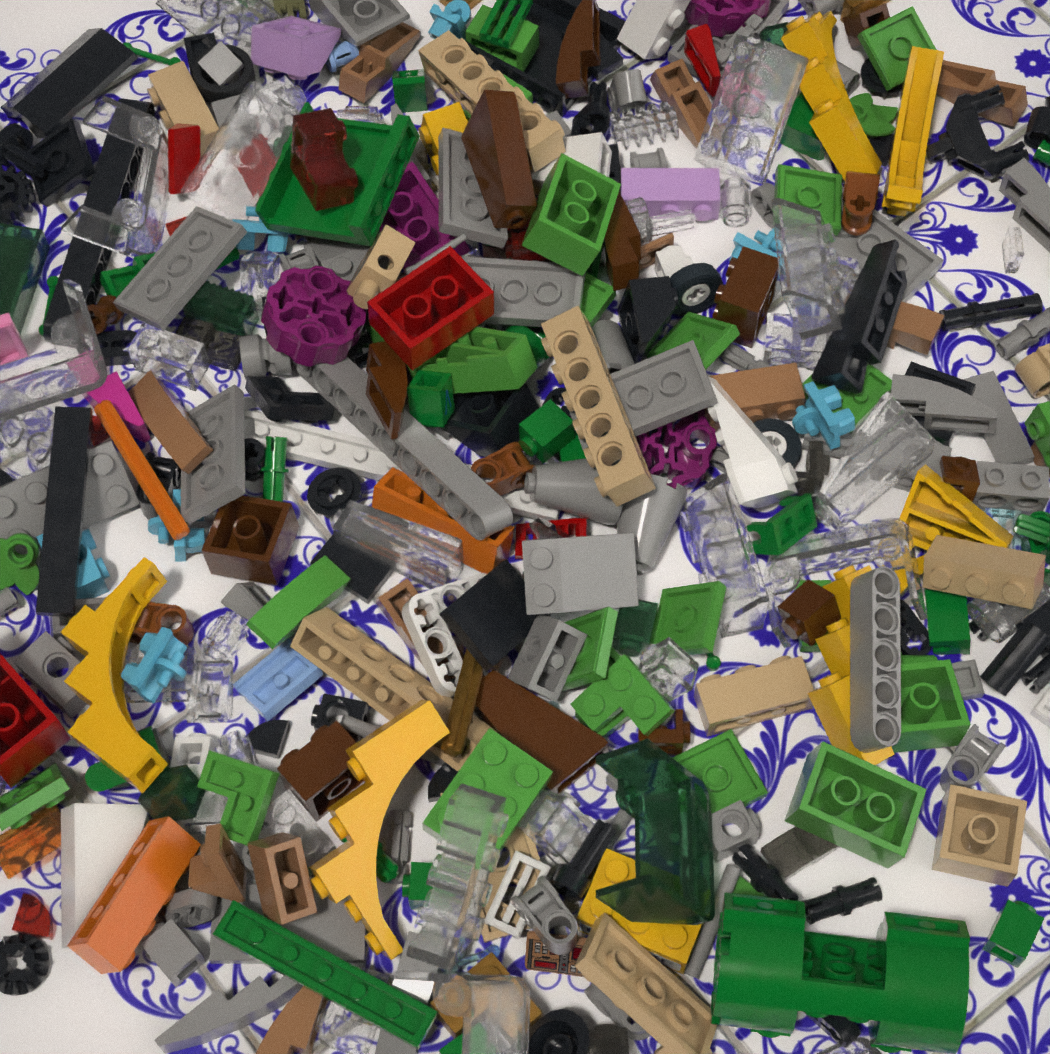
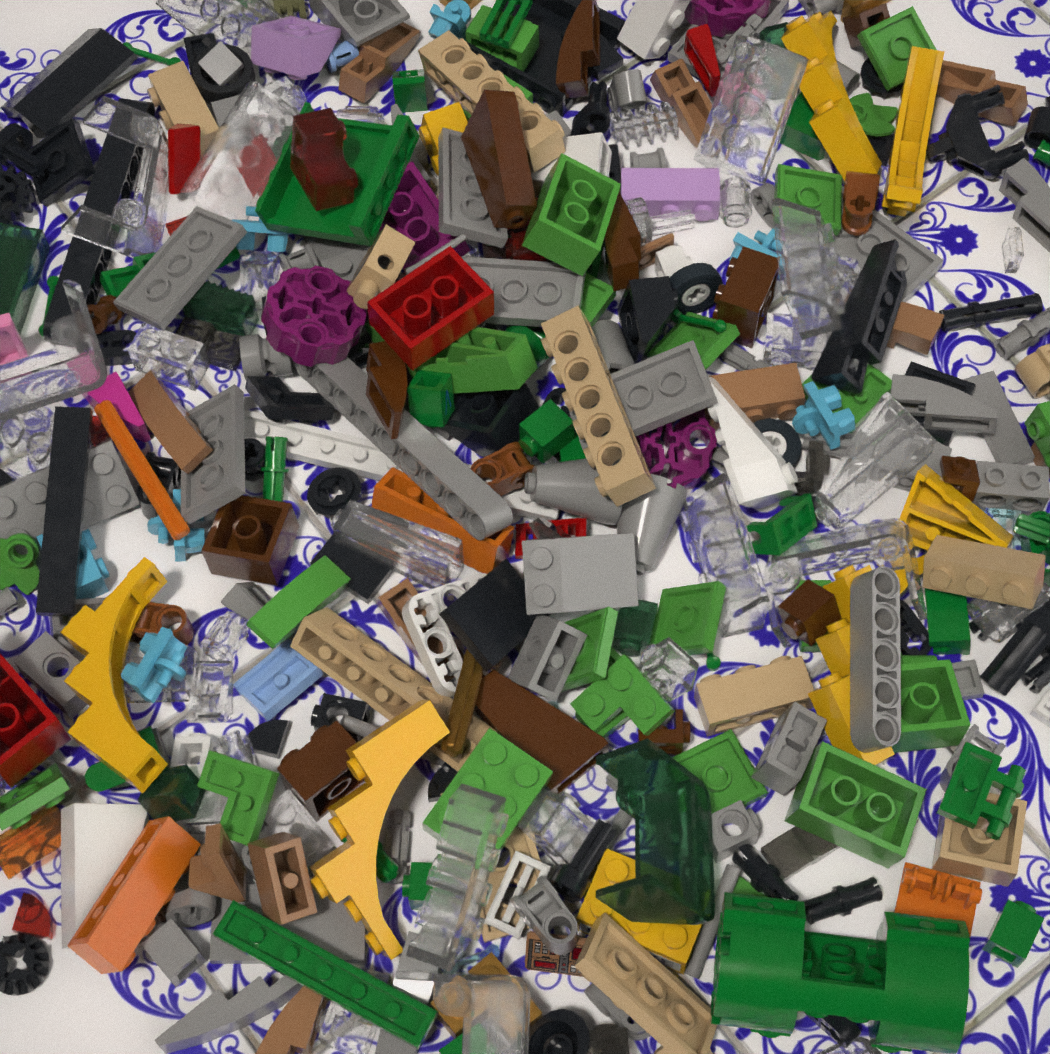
(718, 325): none -> green hinge
(789, 748): none -> light grey brick
(937, 895): none -> orange hinge
(969, 788): none -> green plate

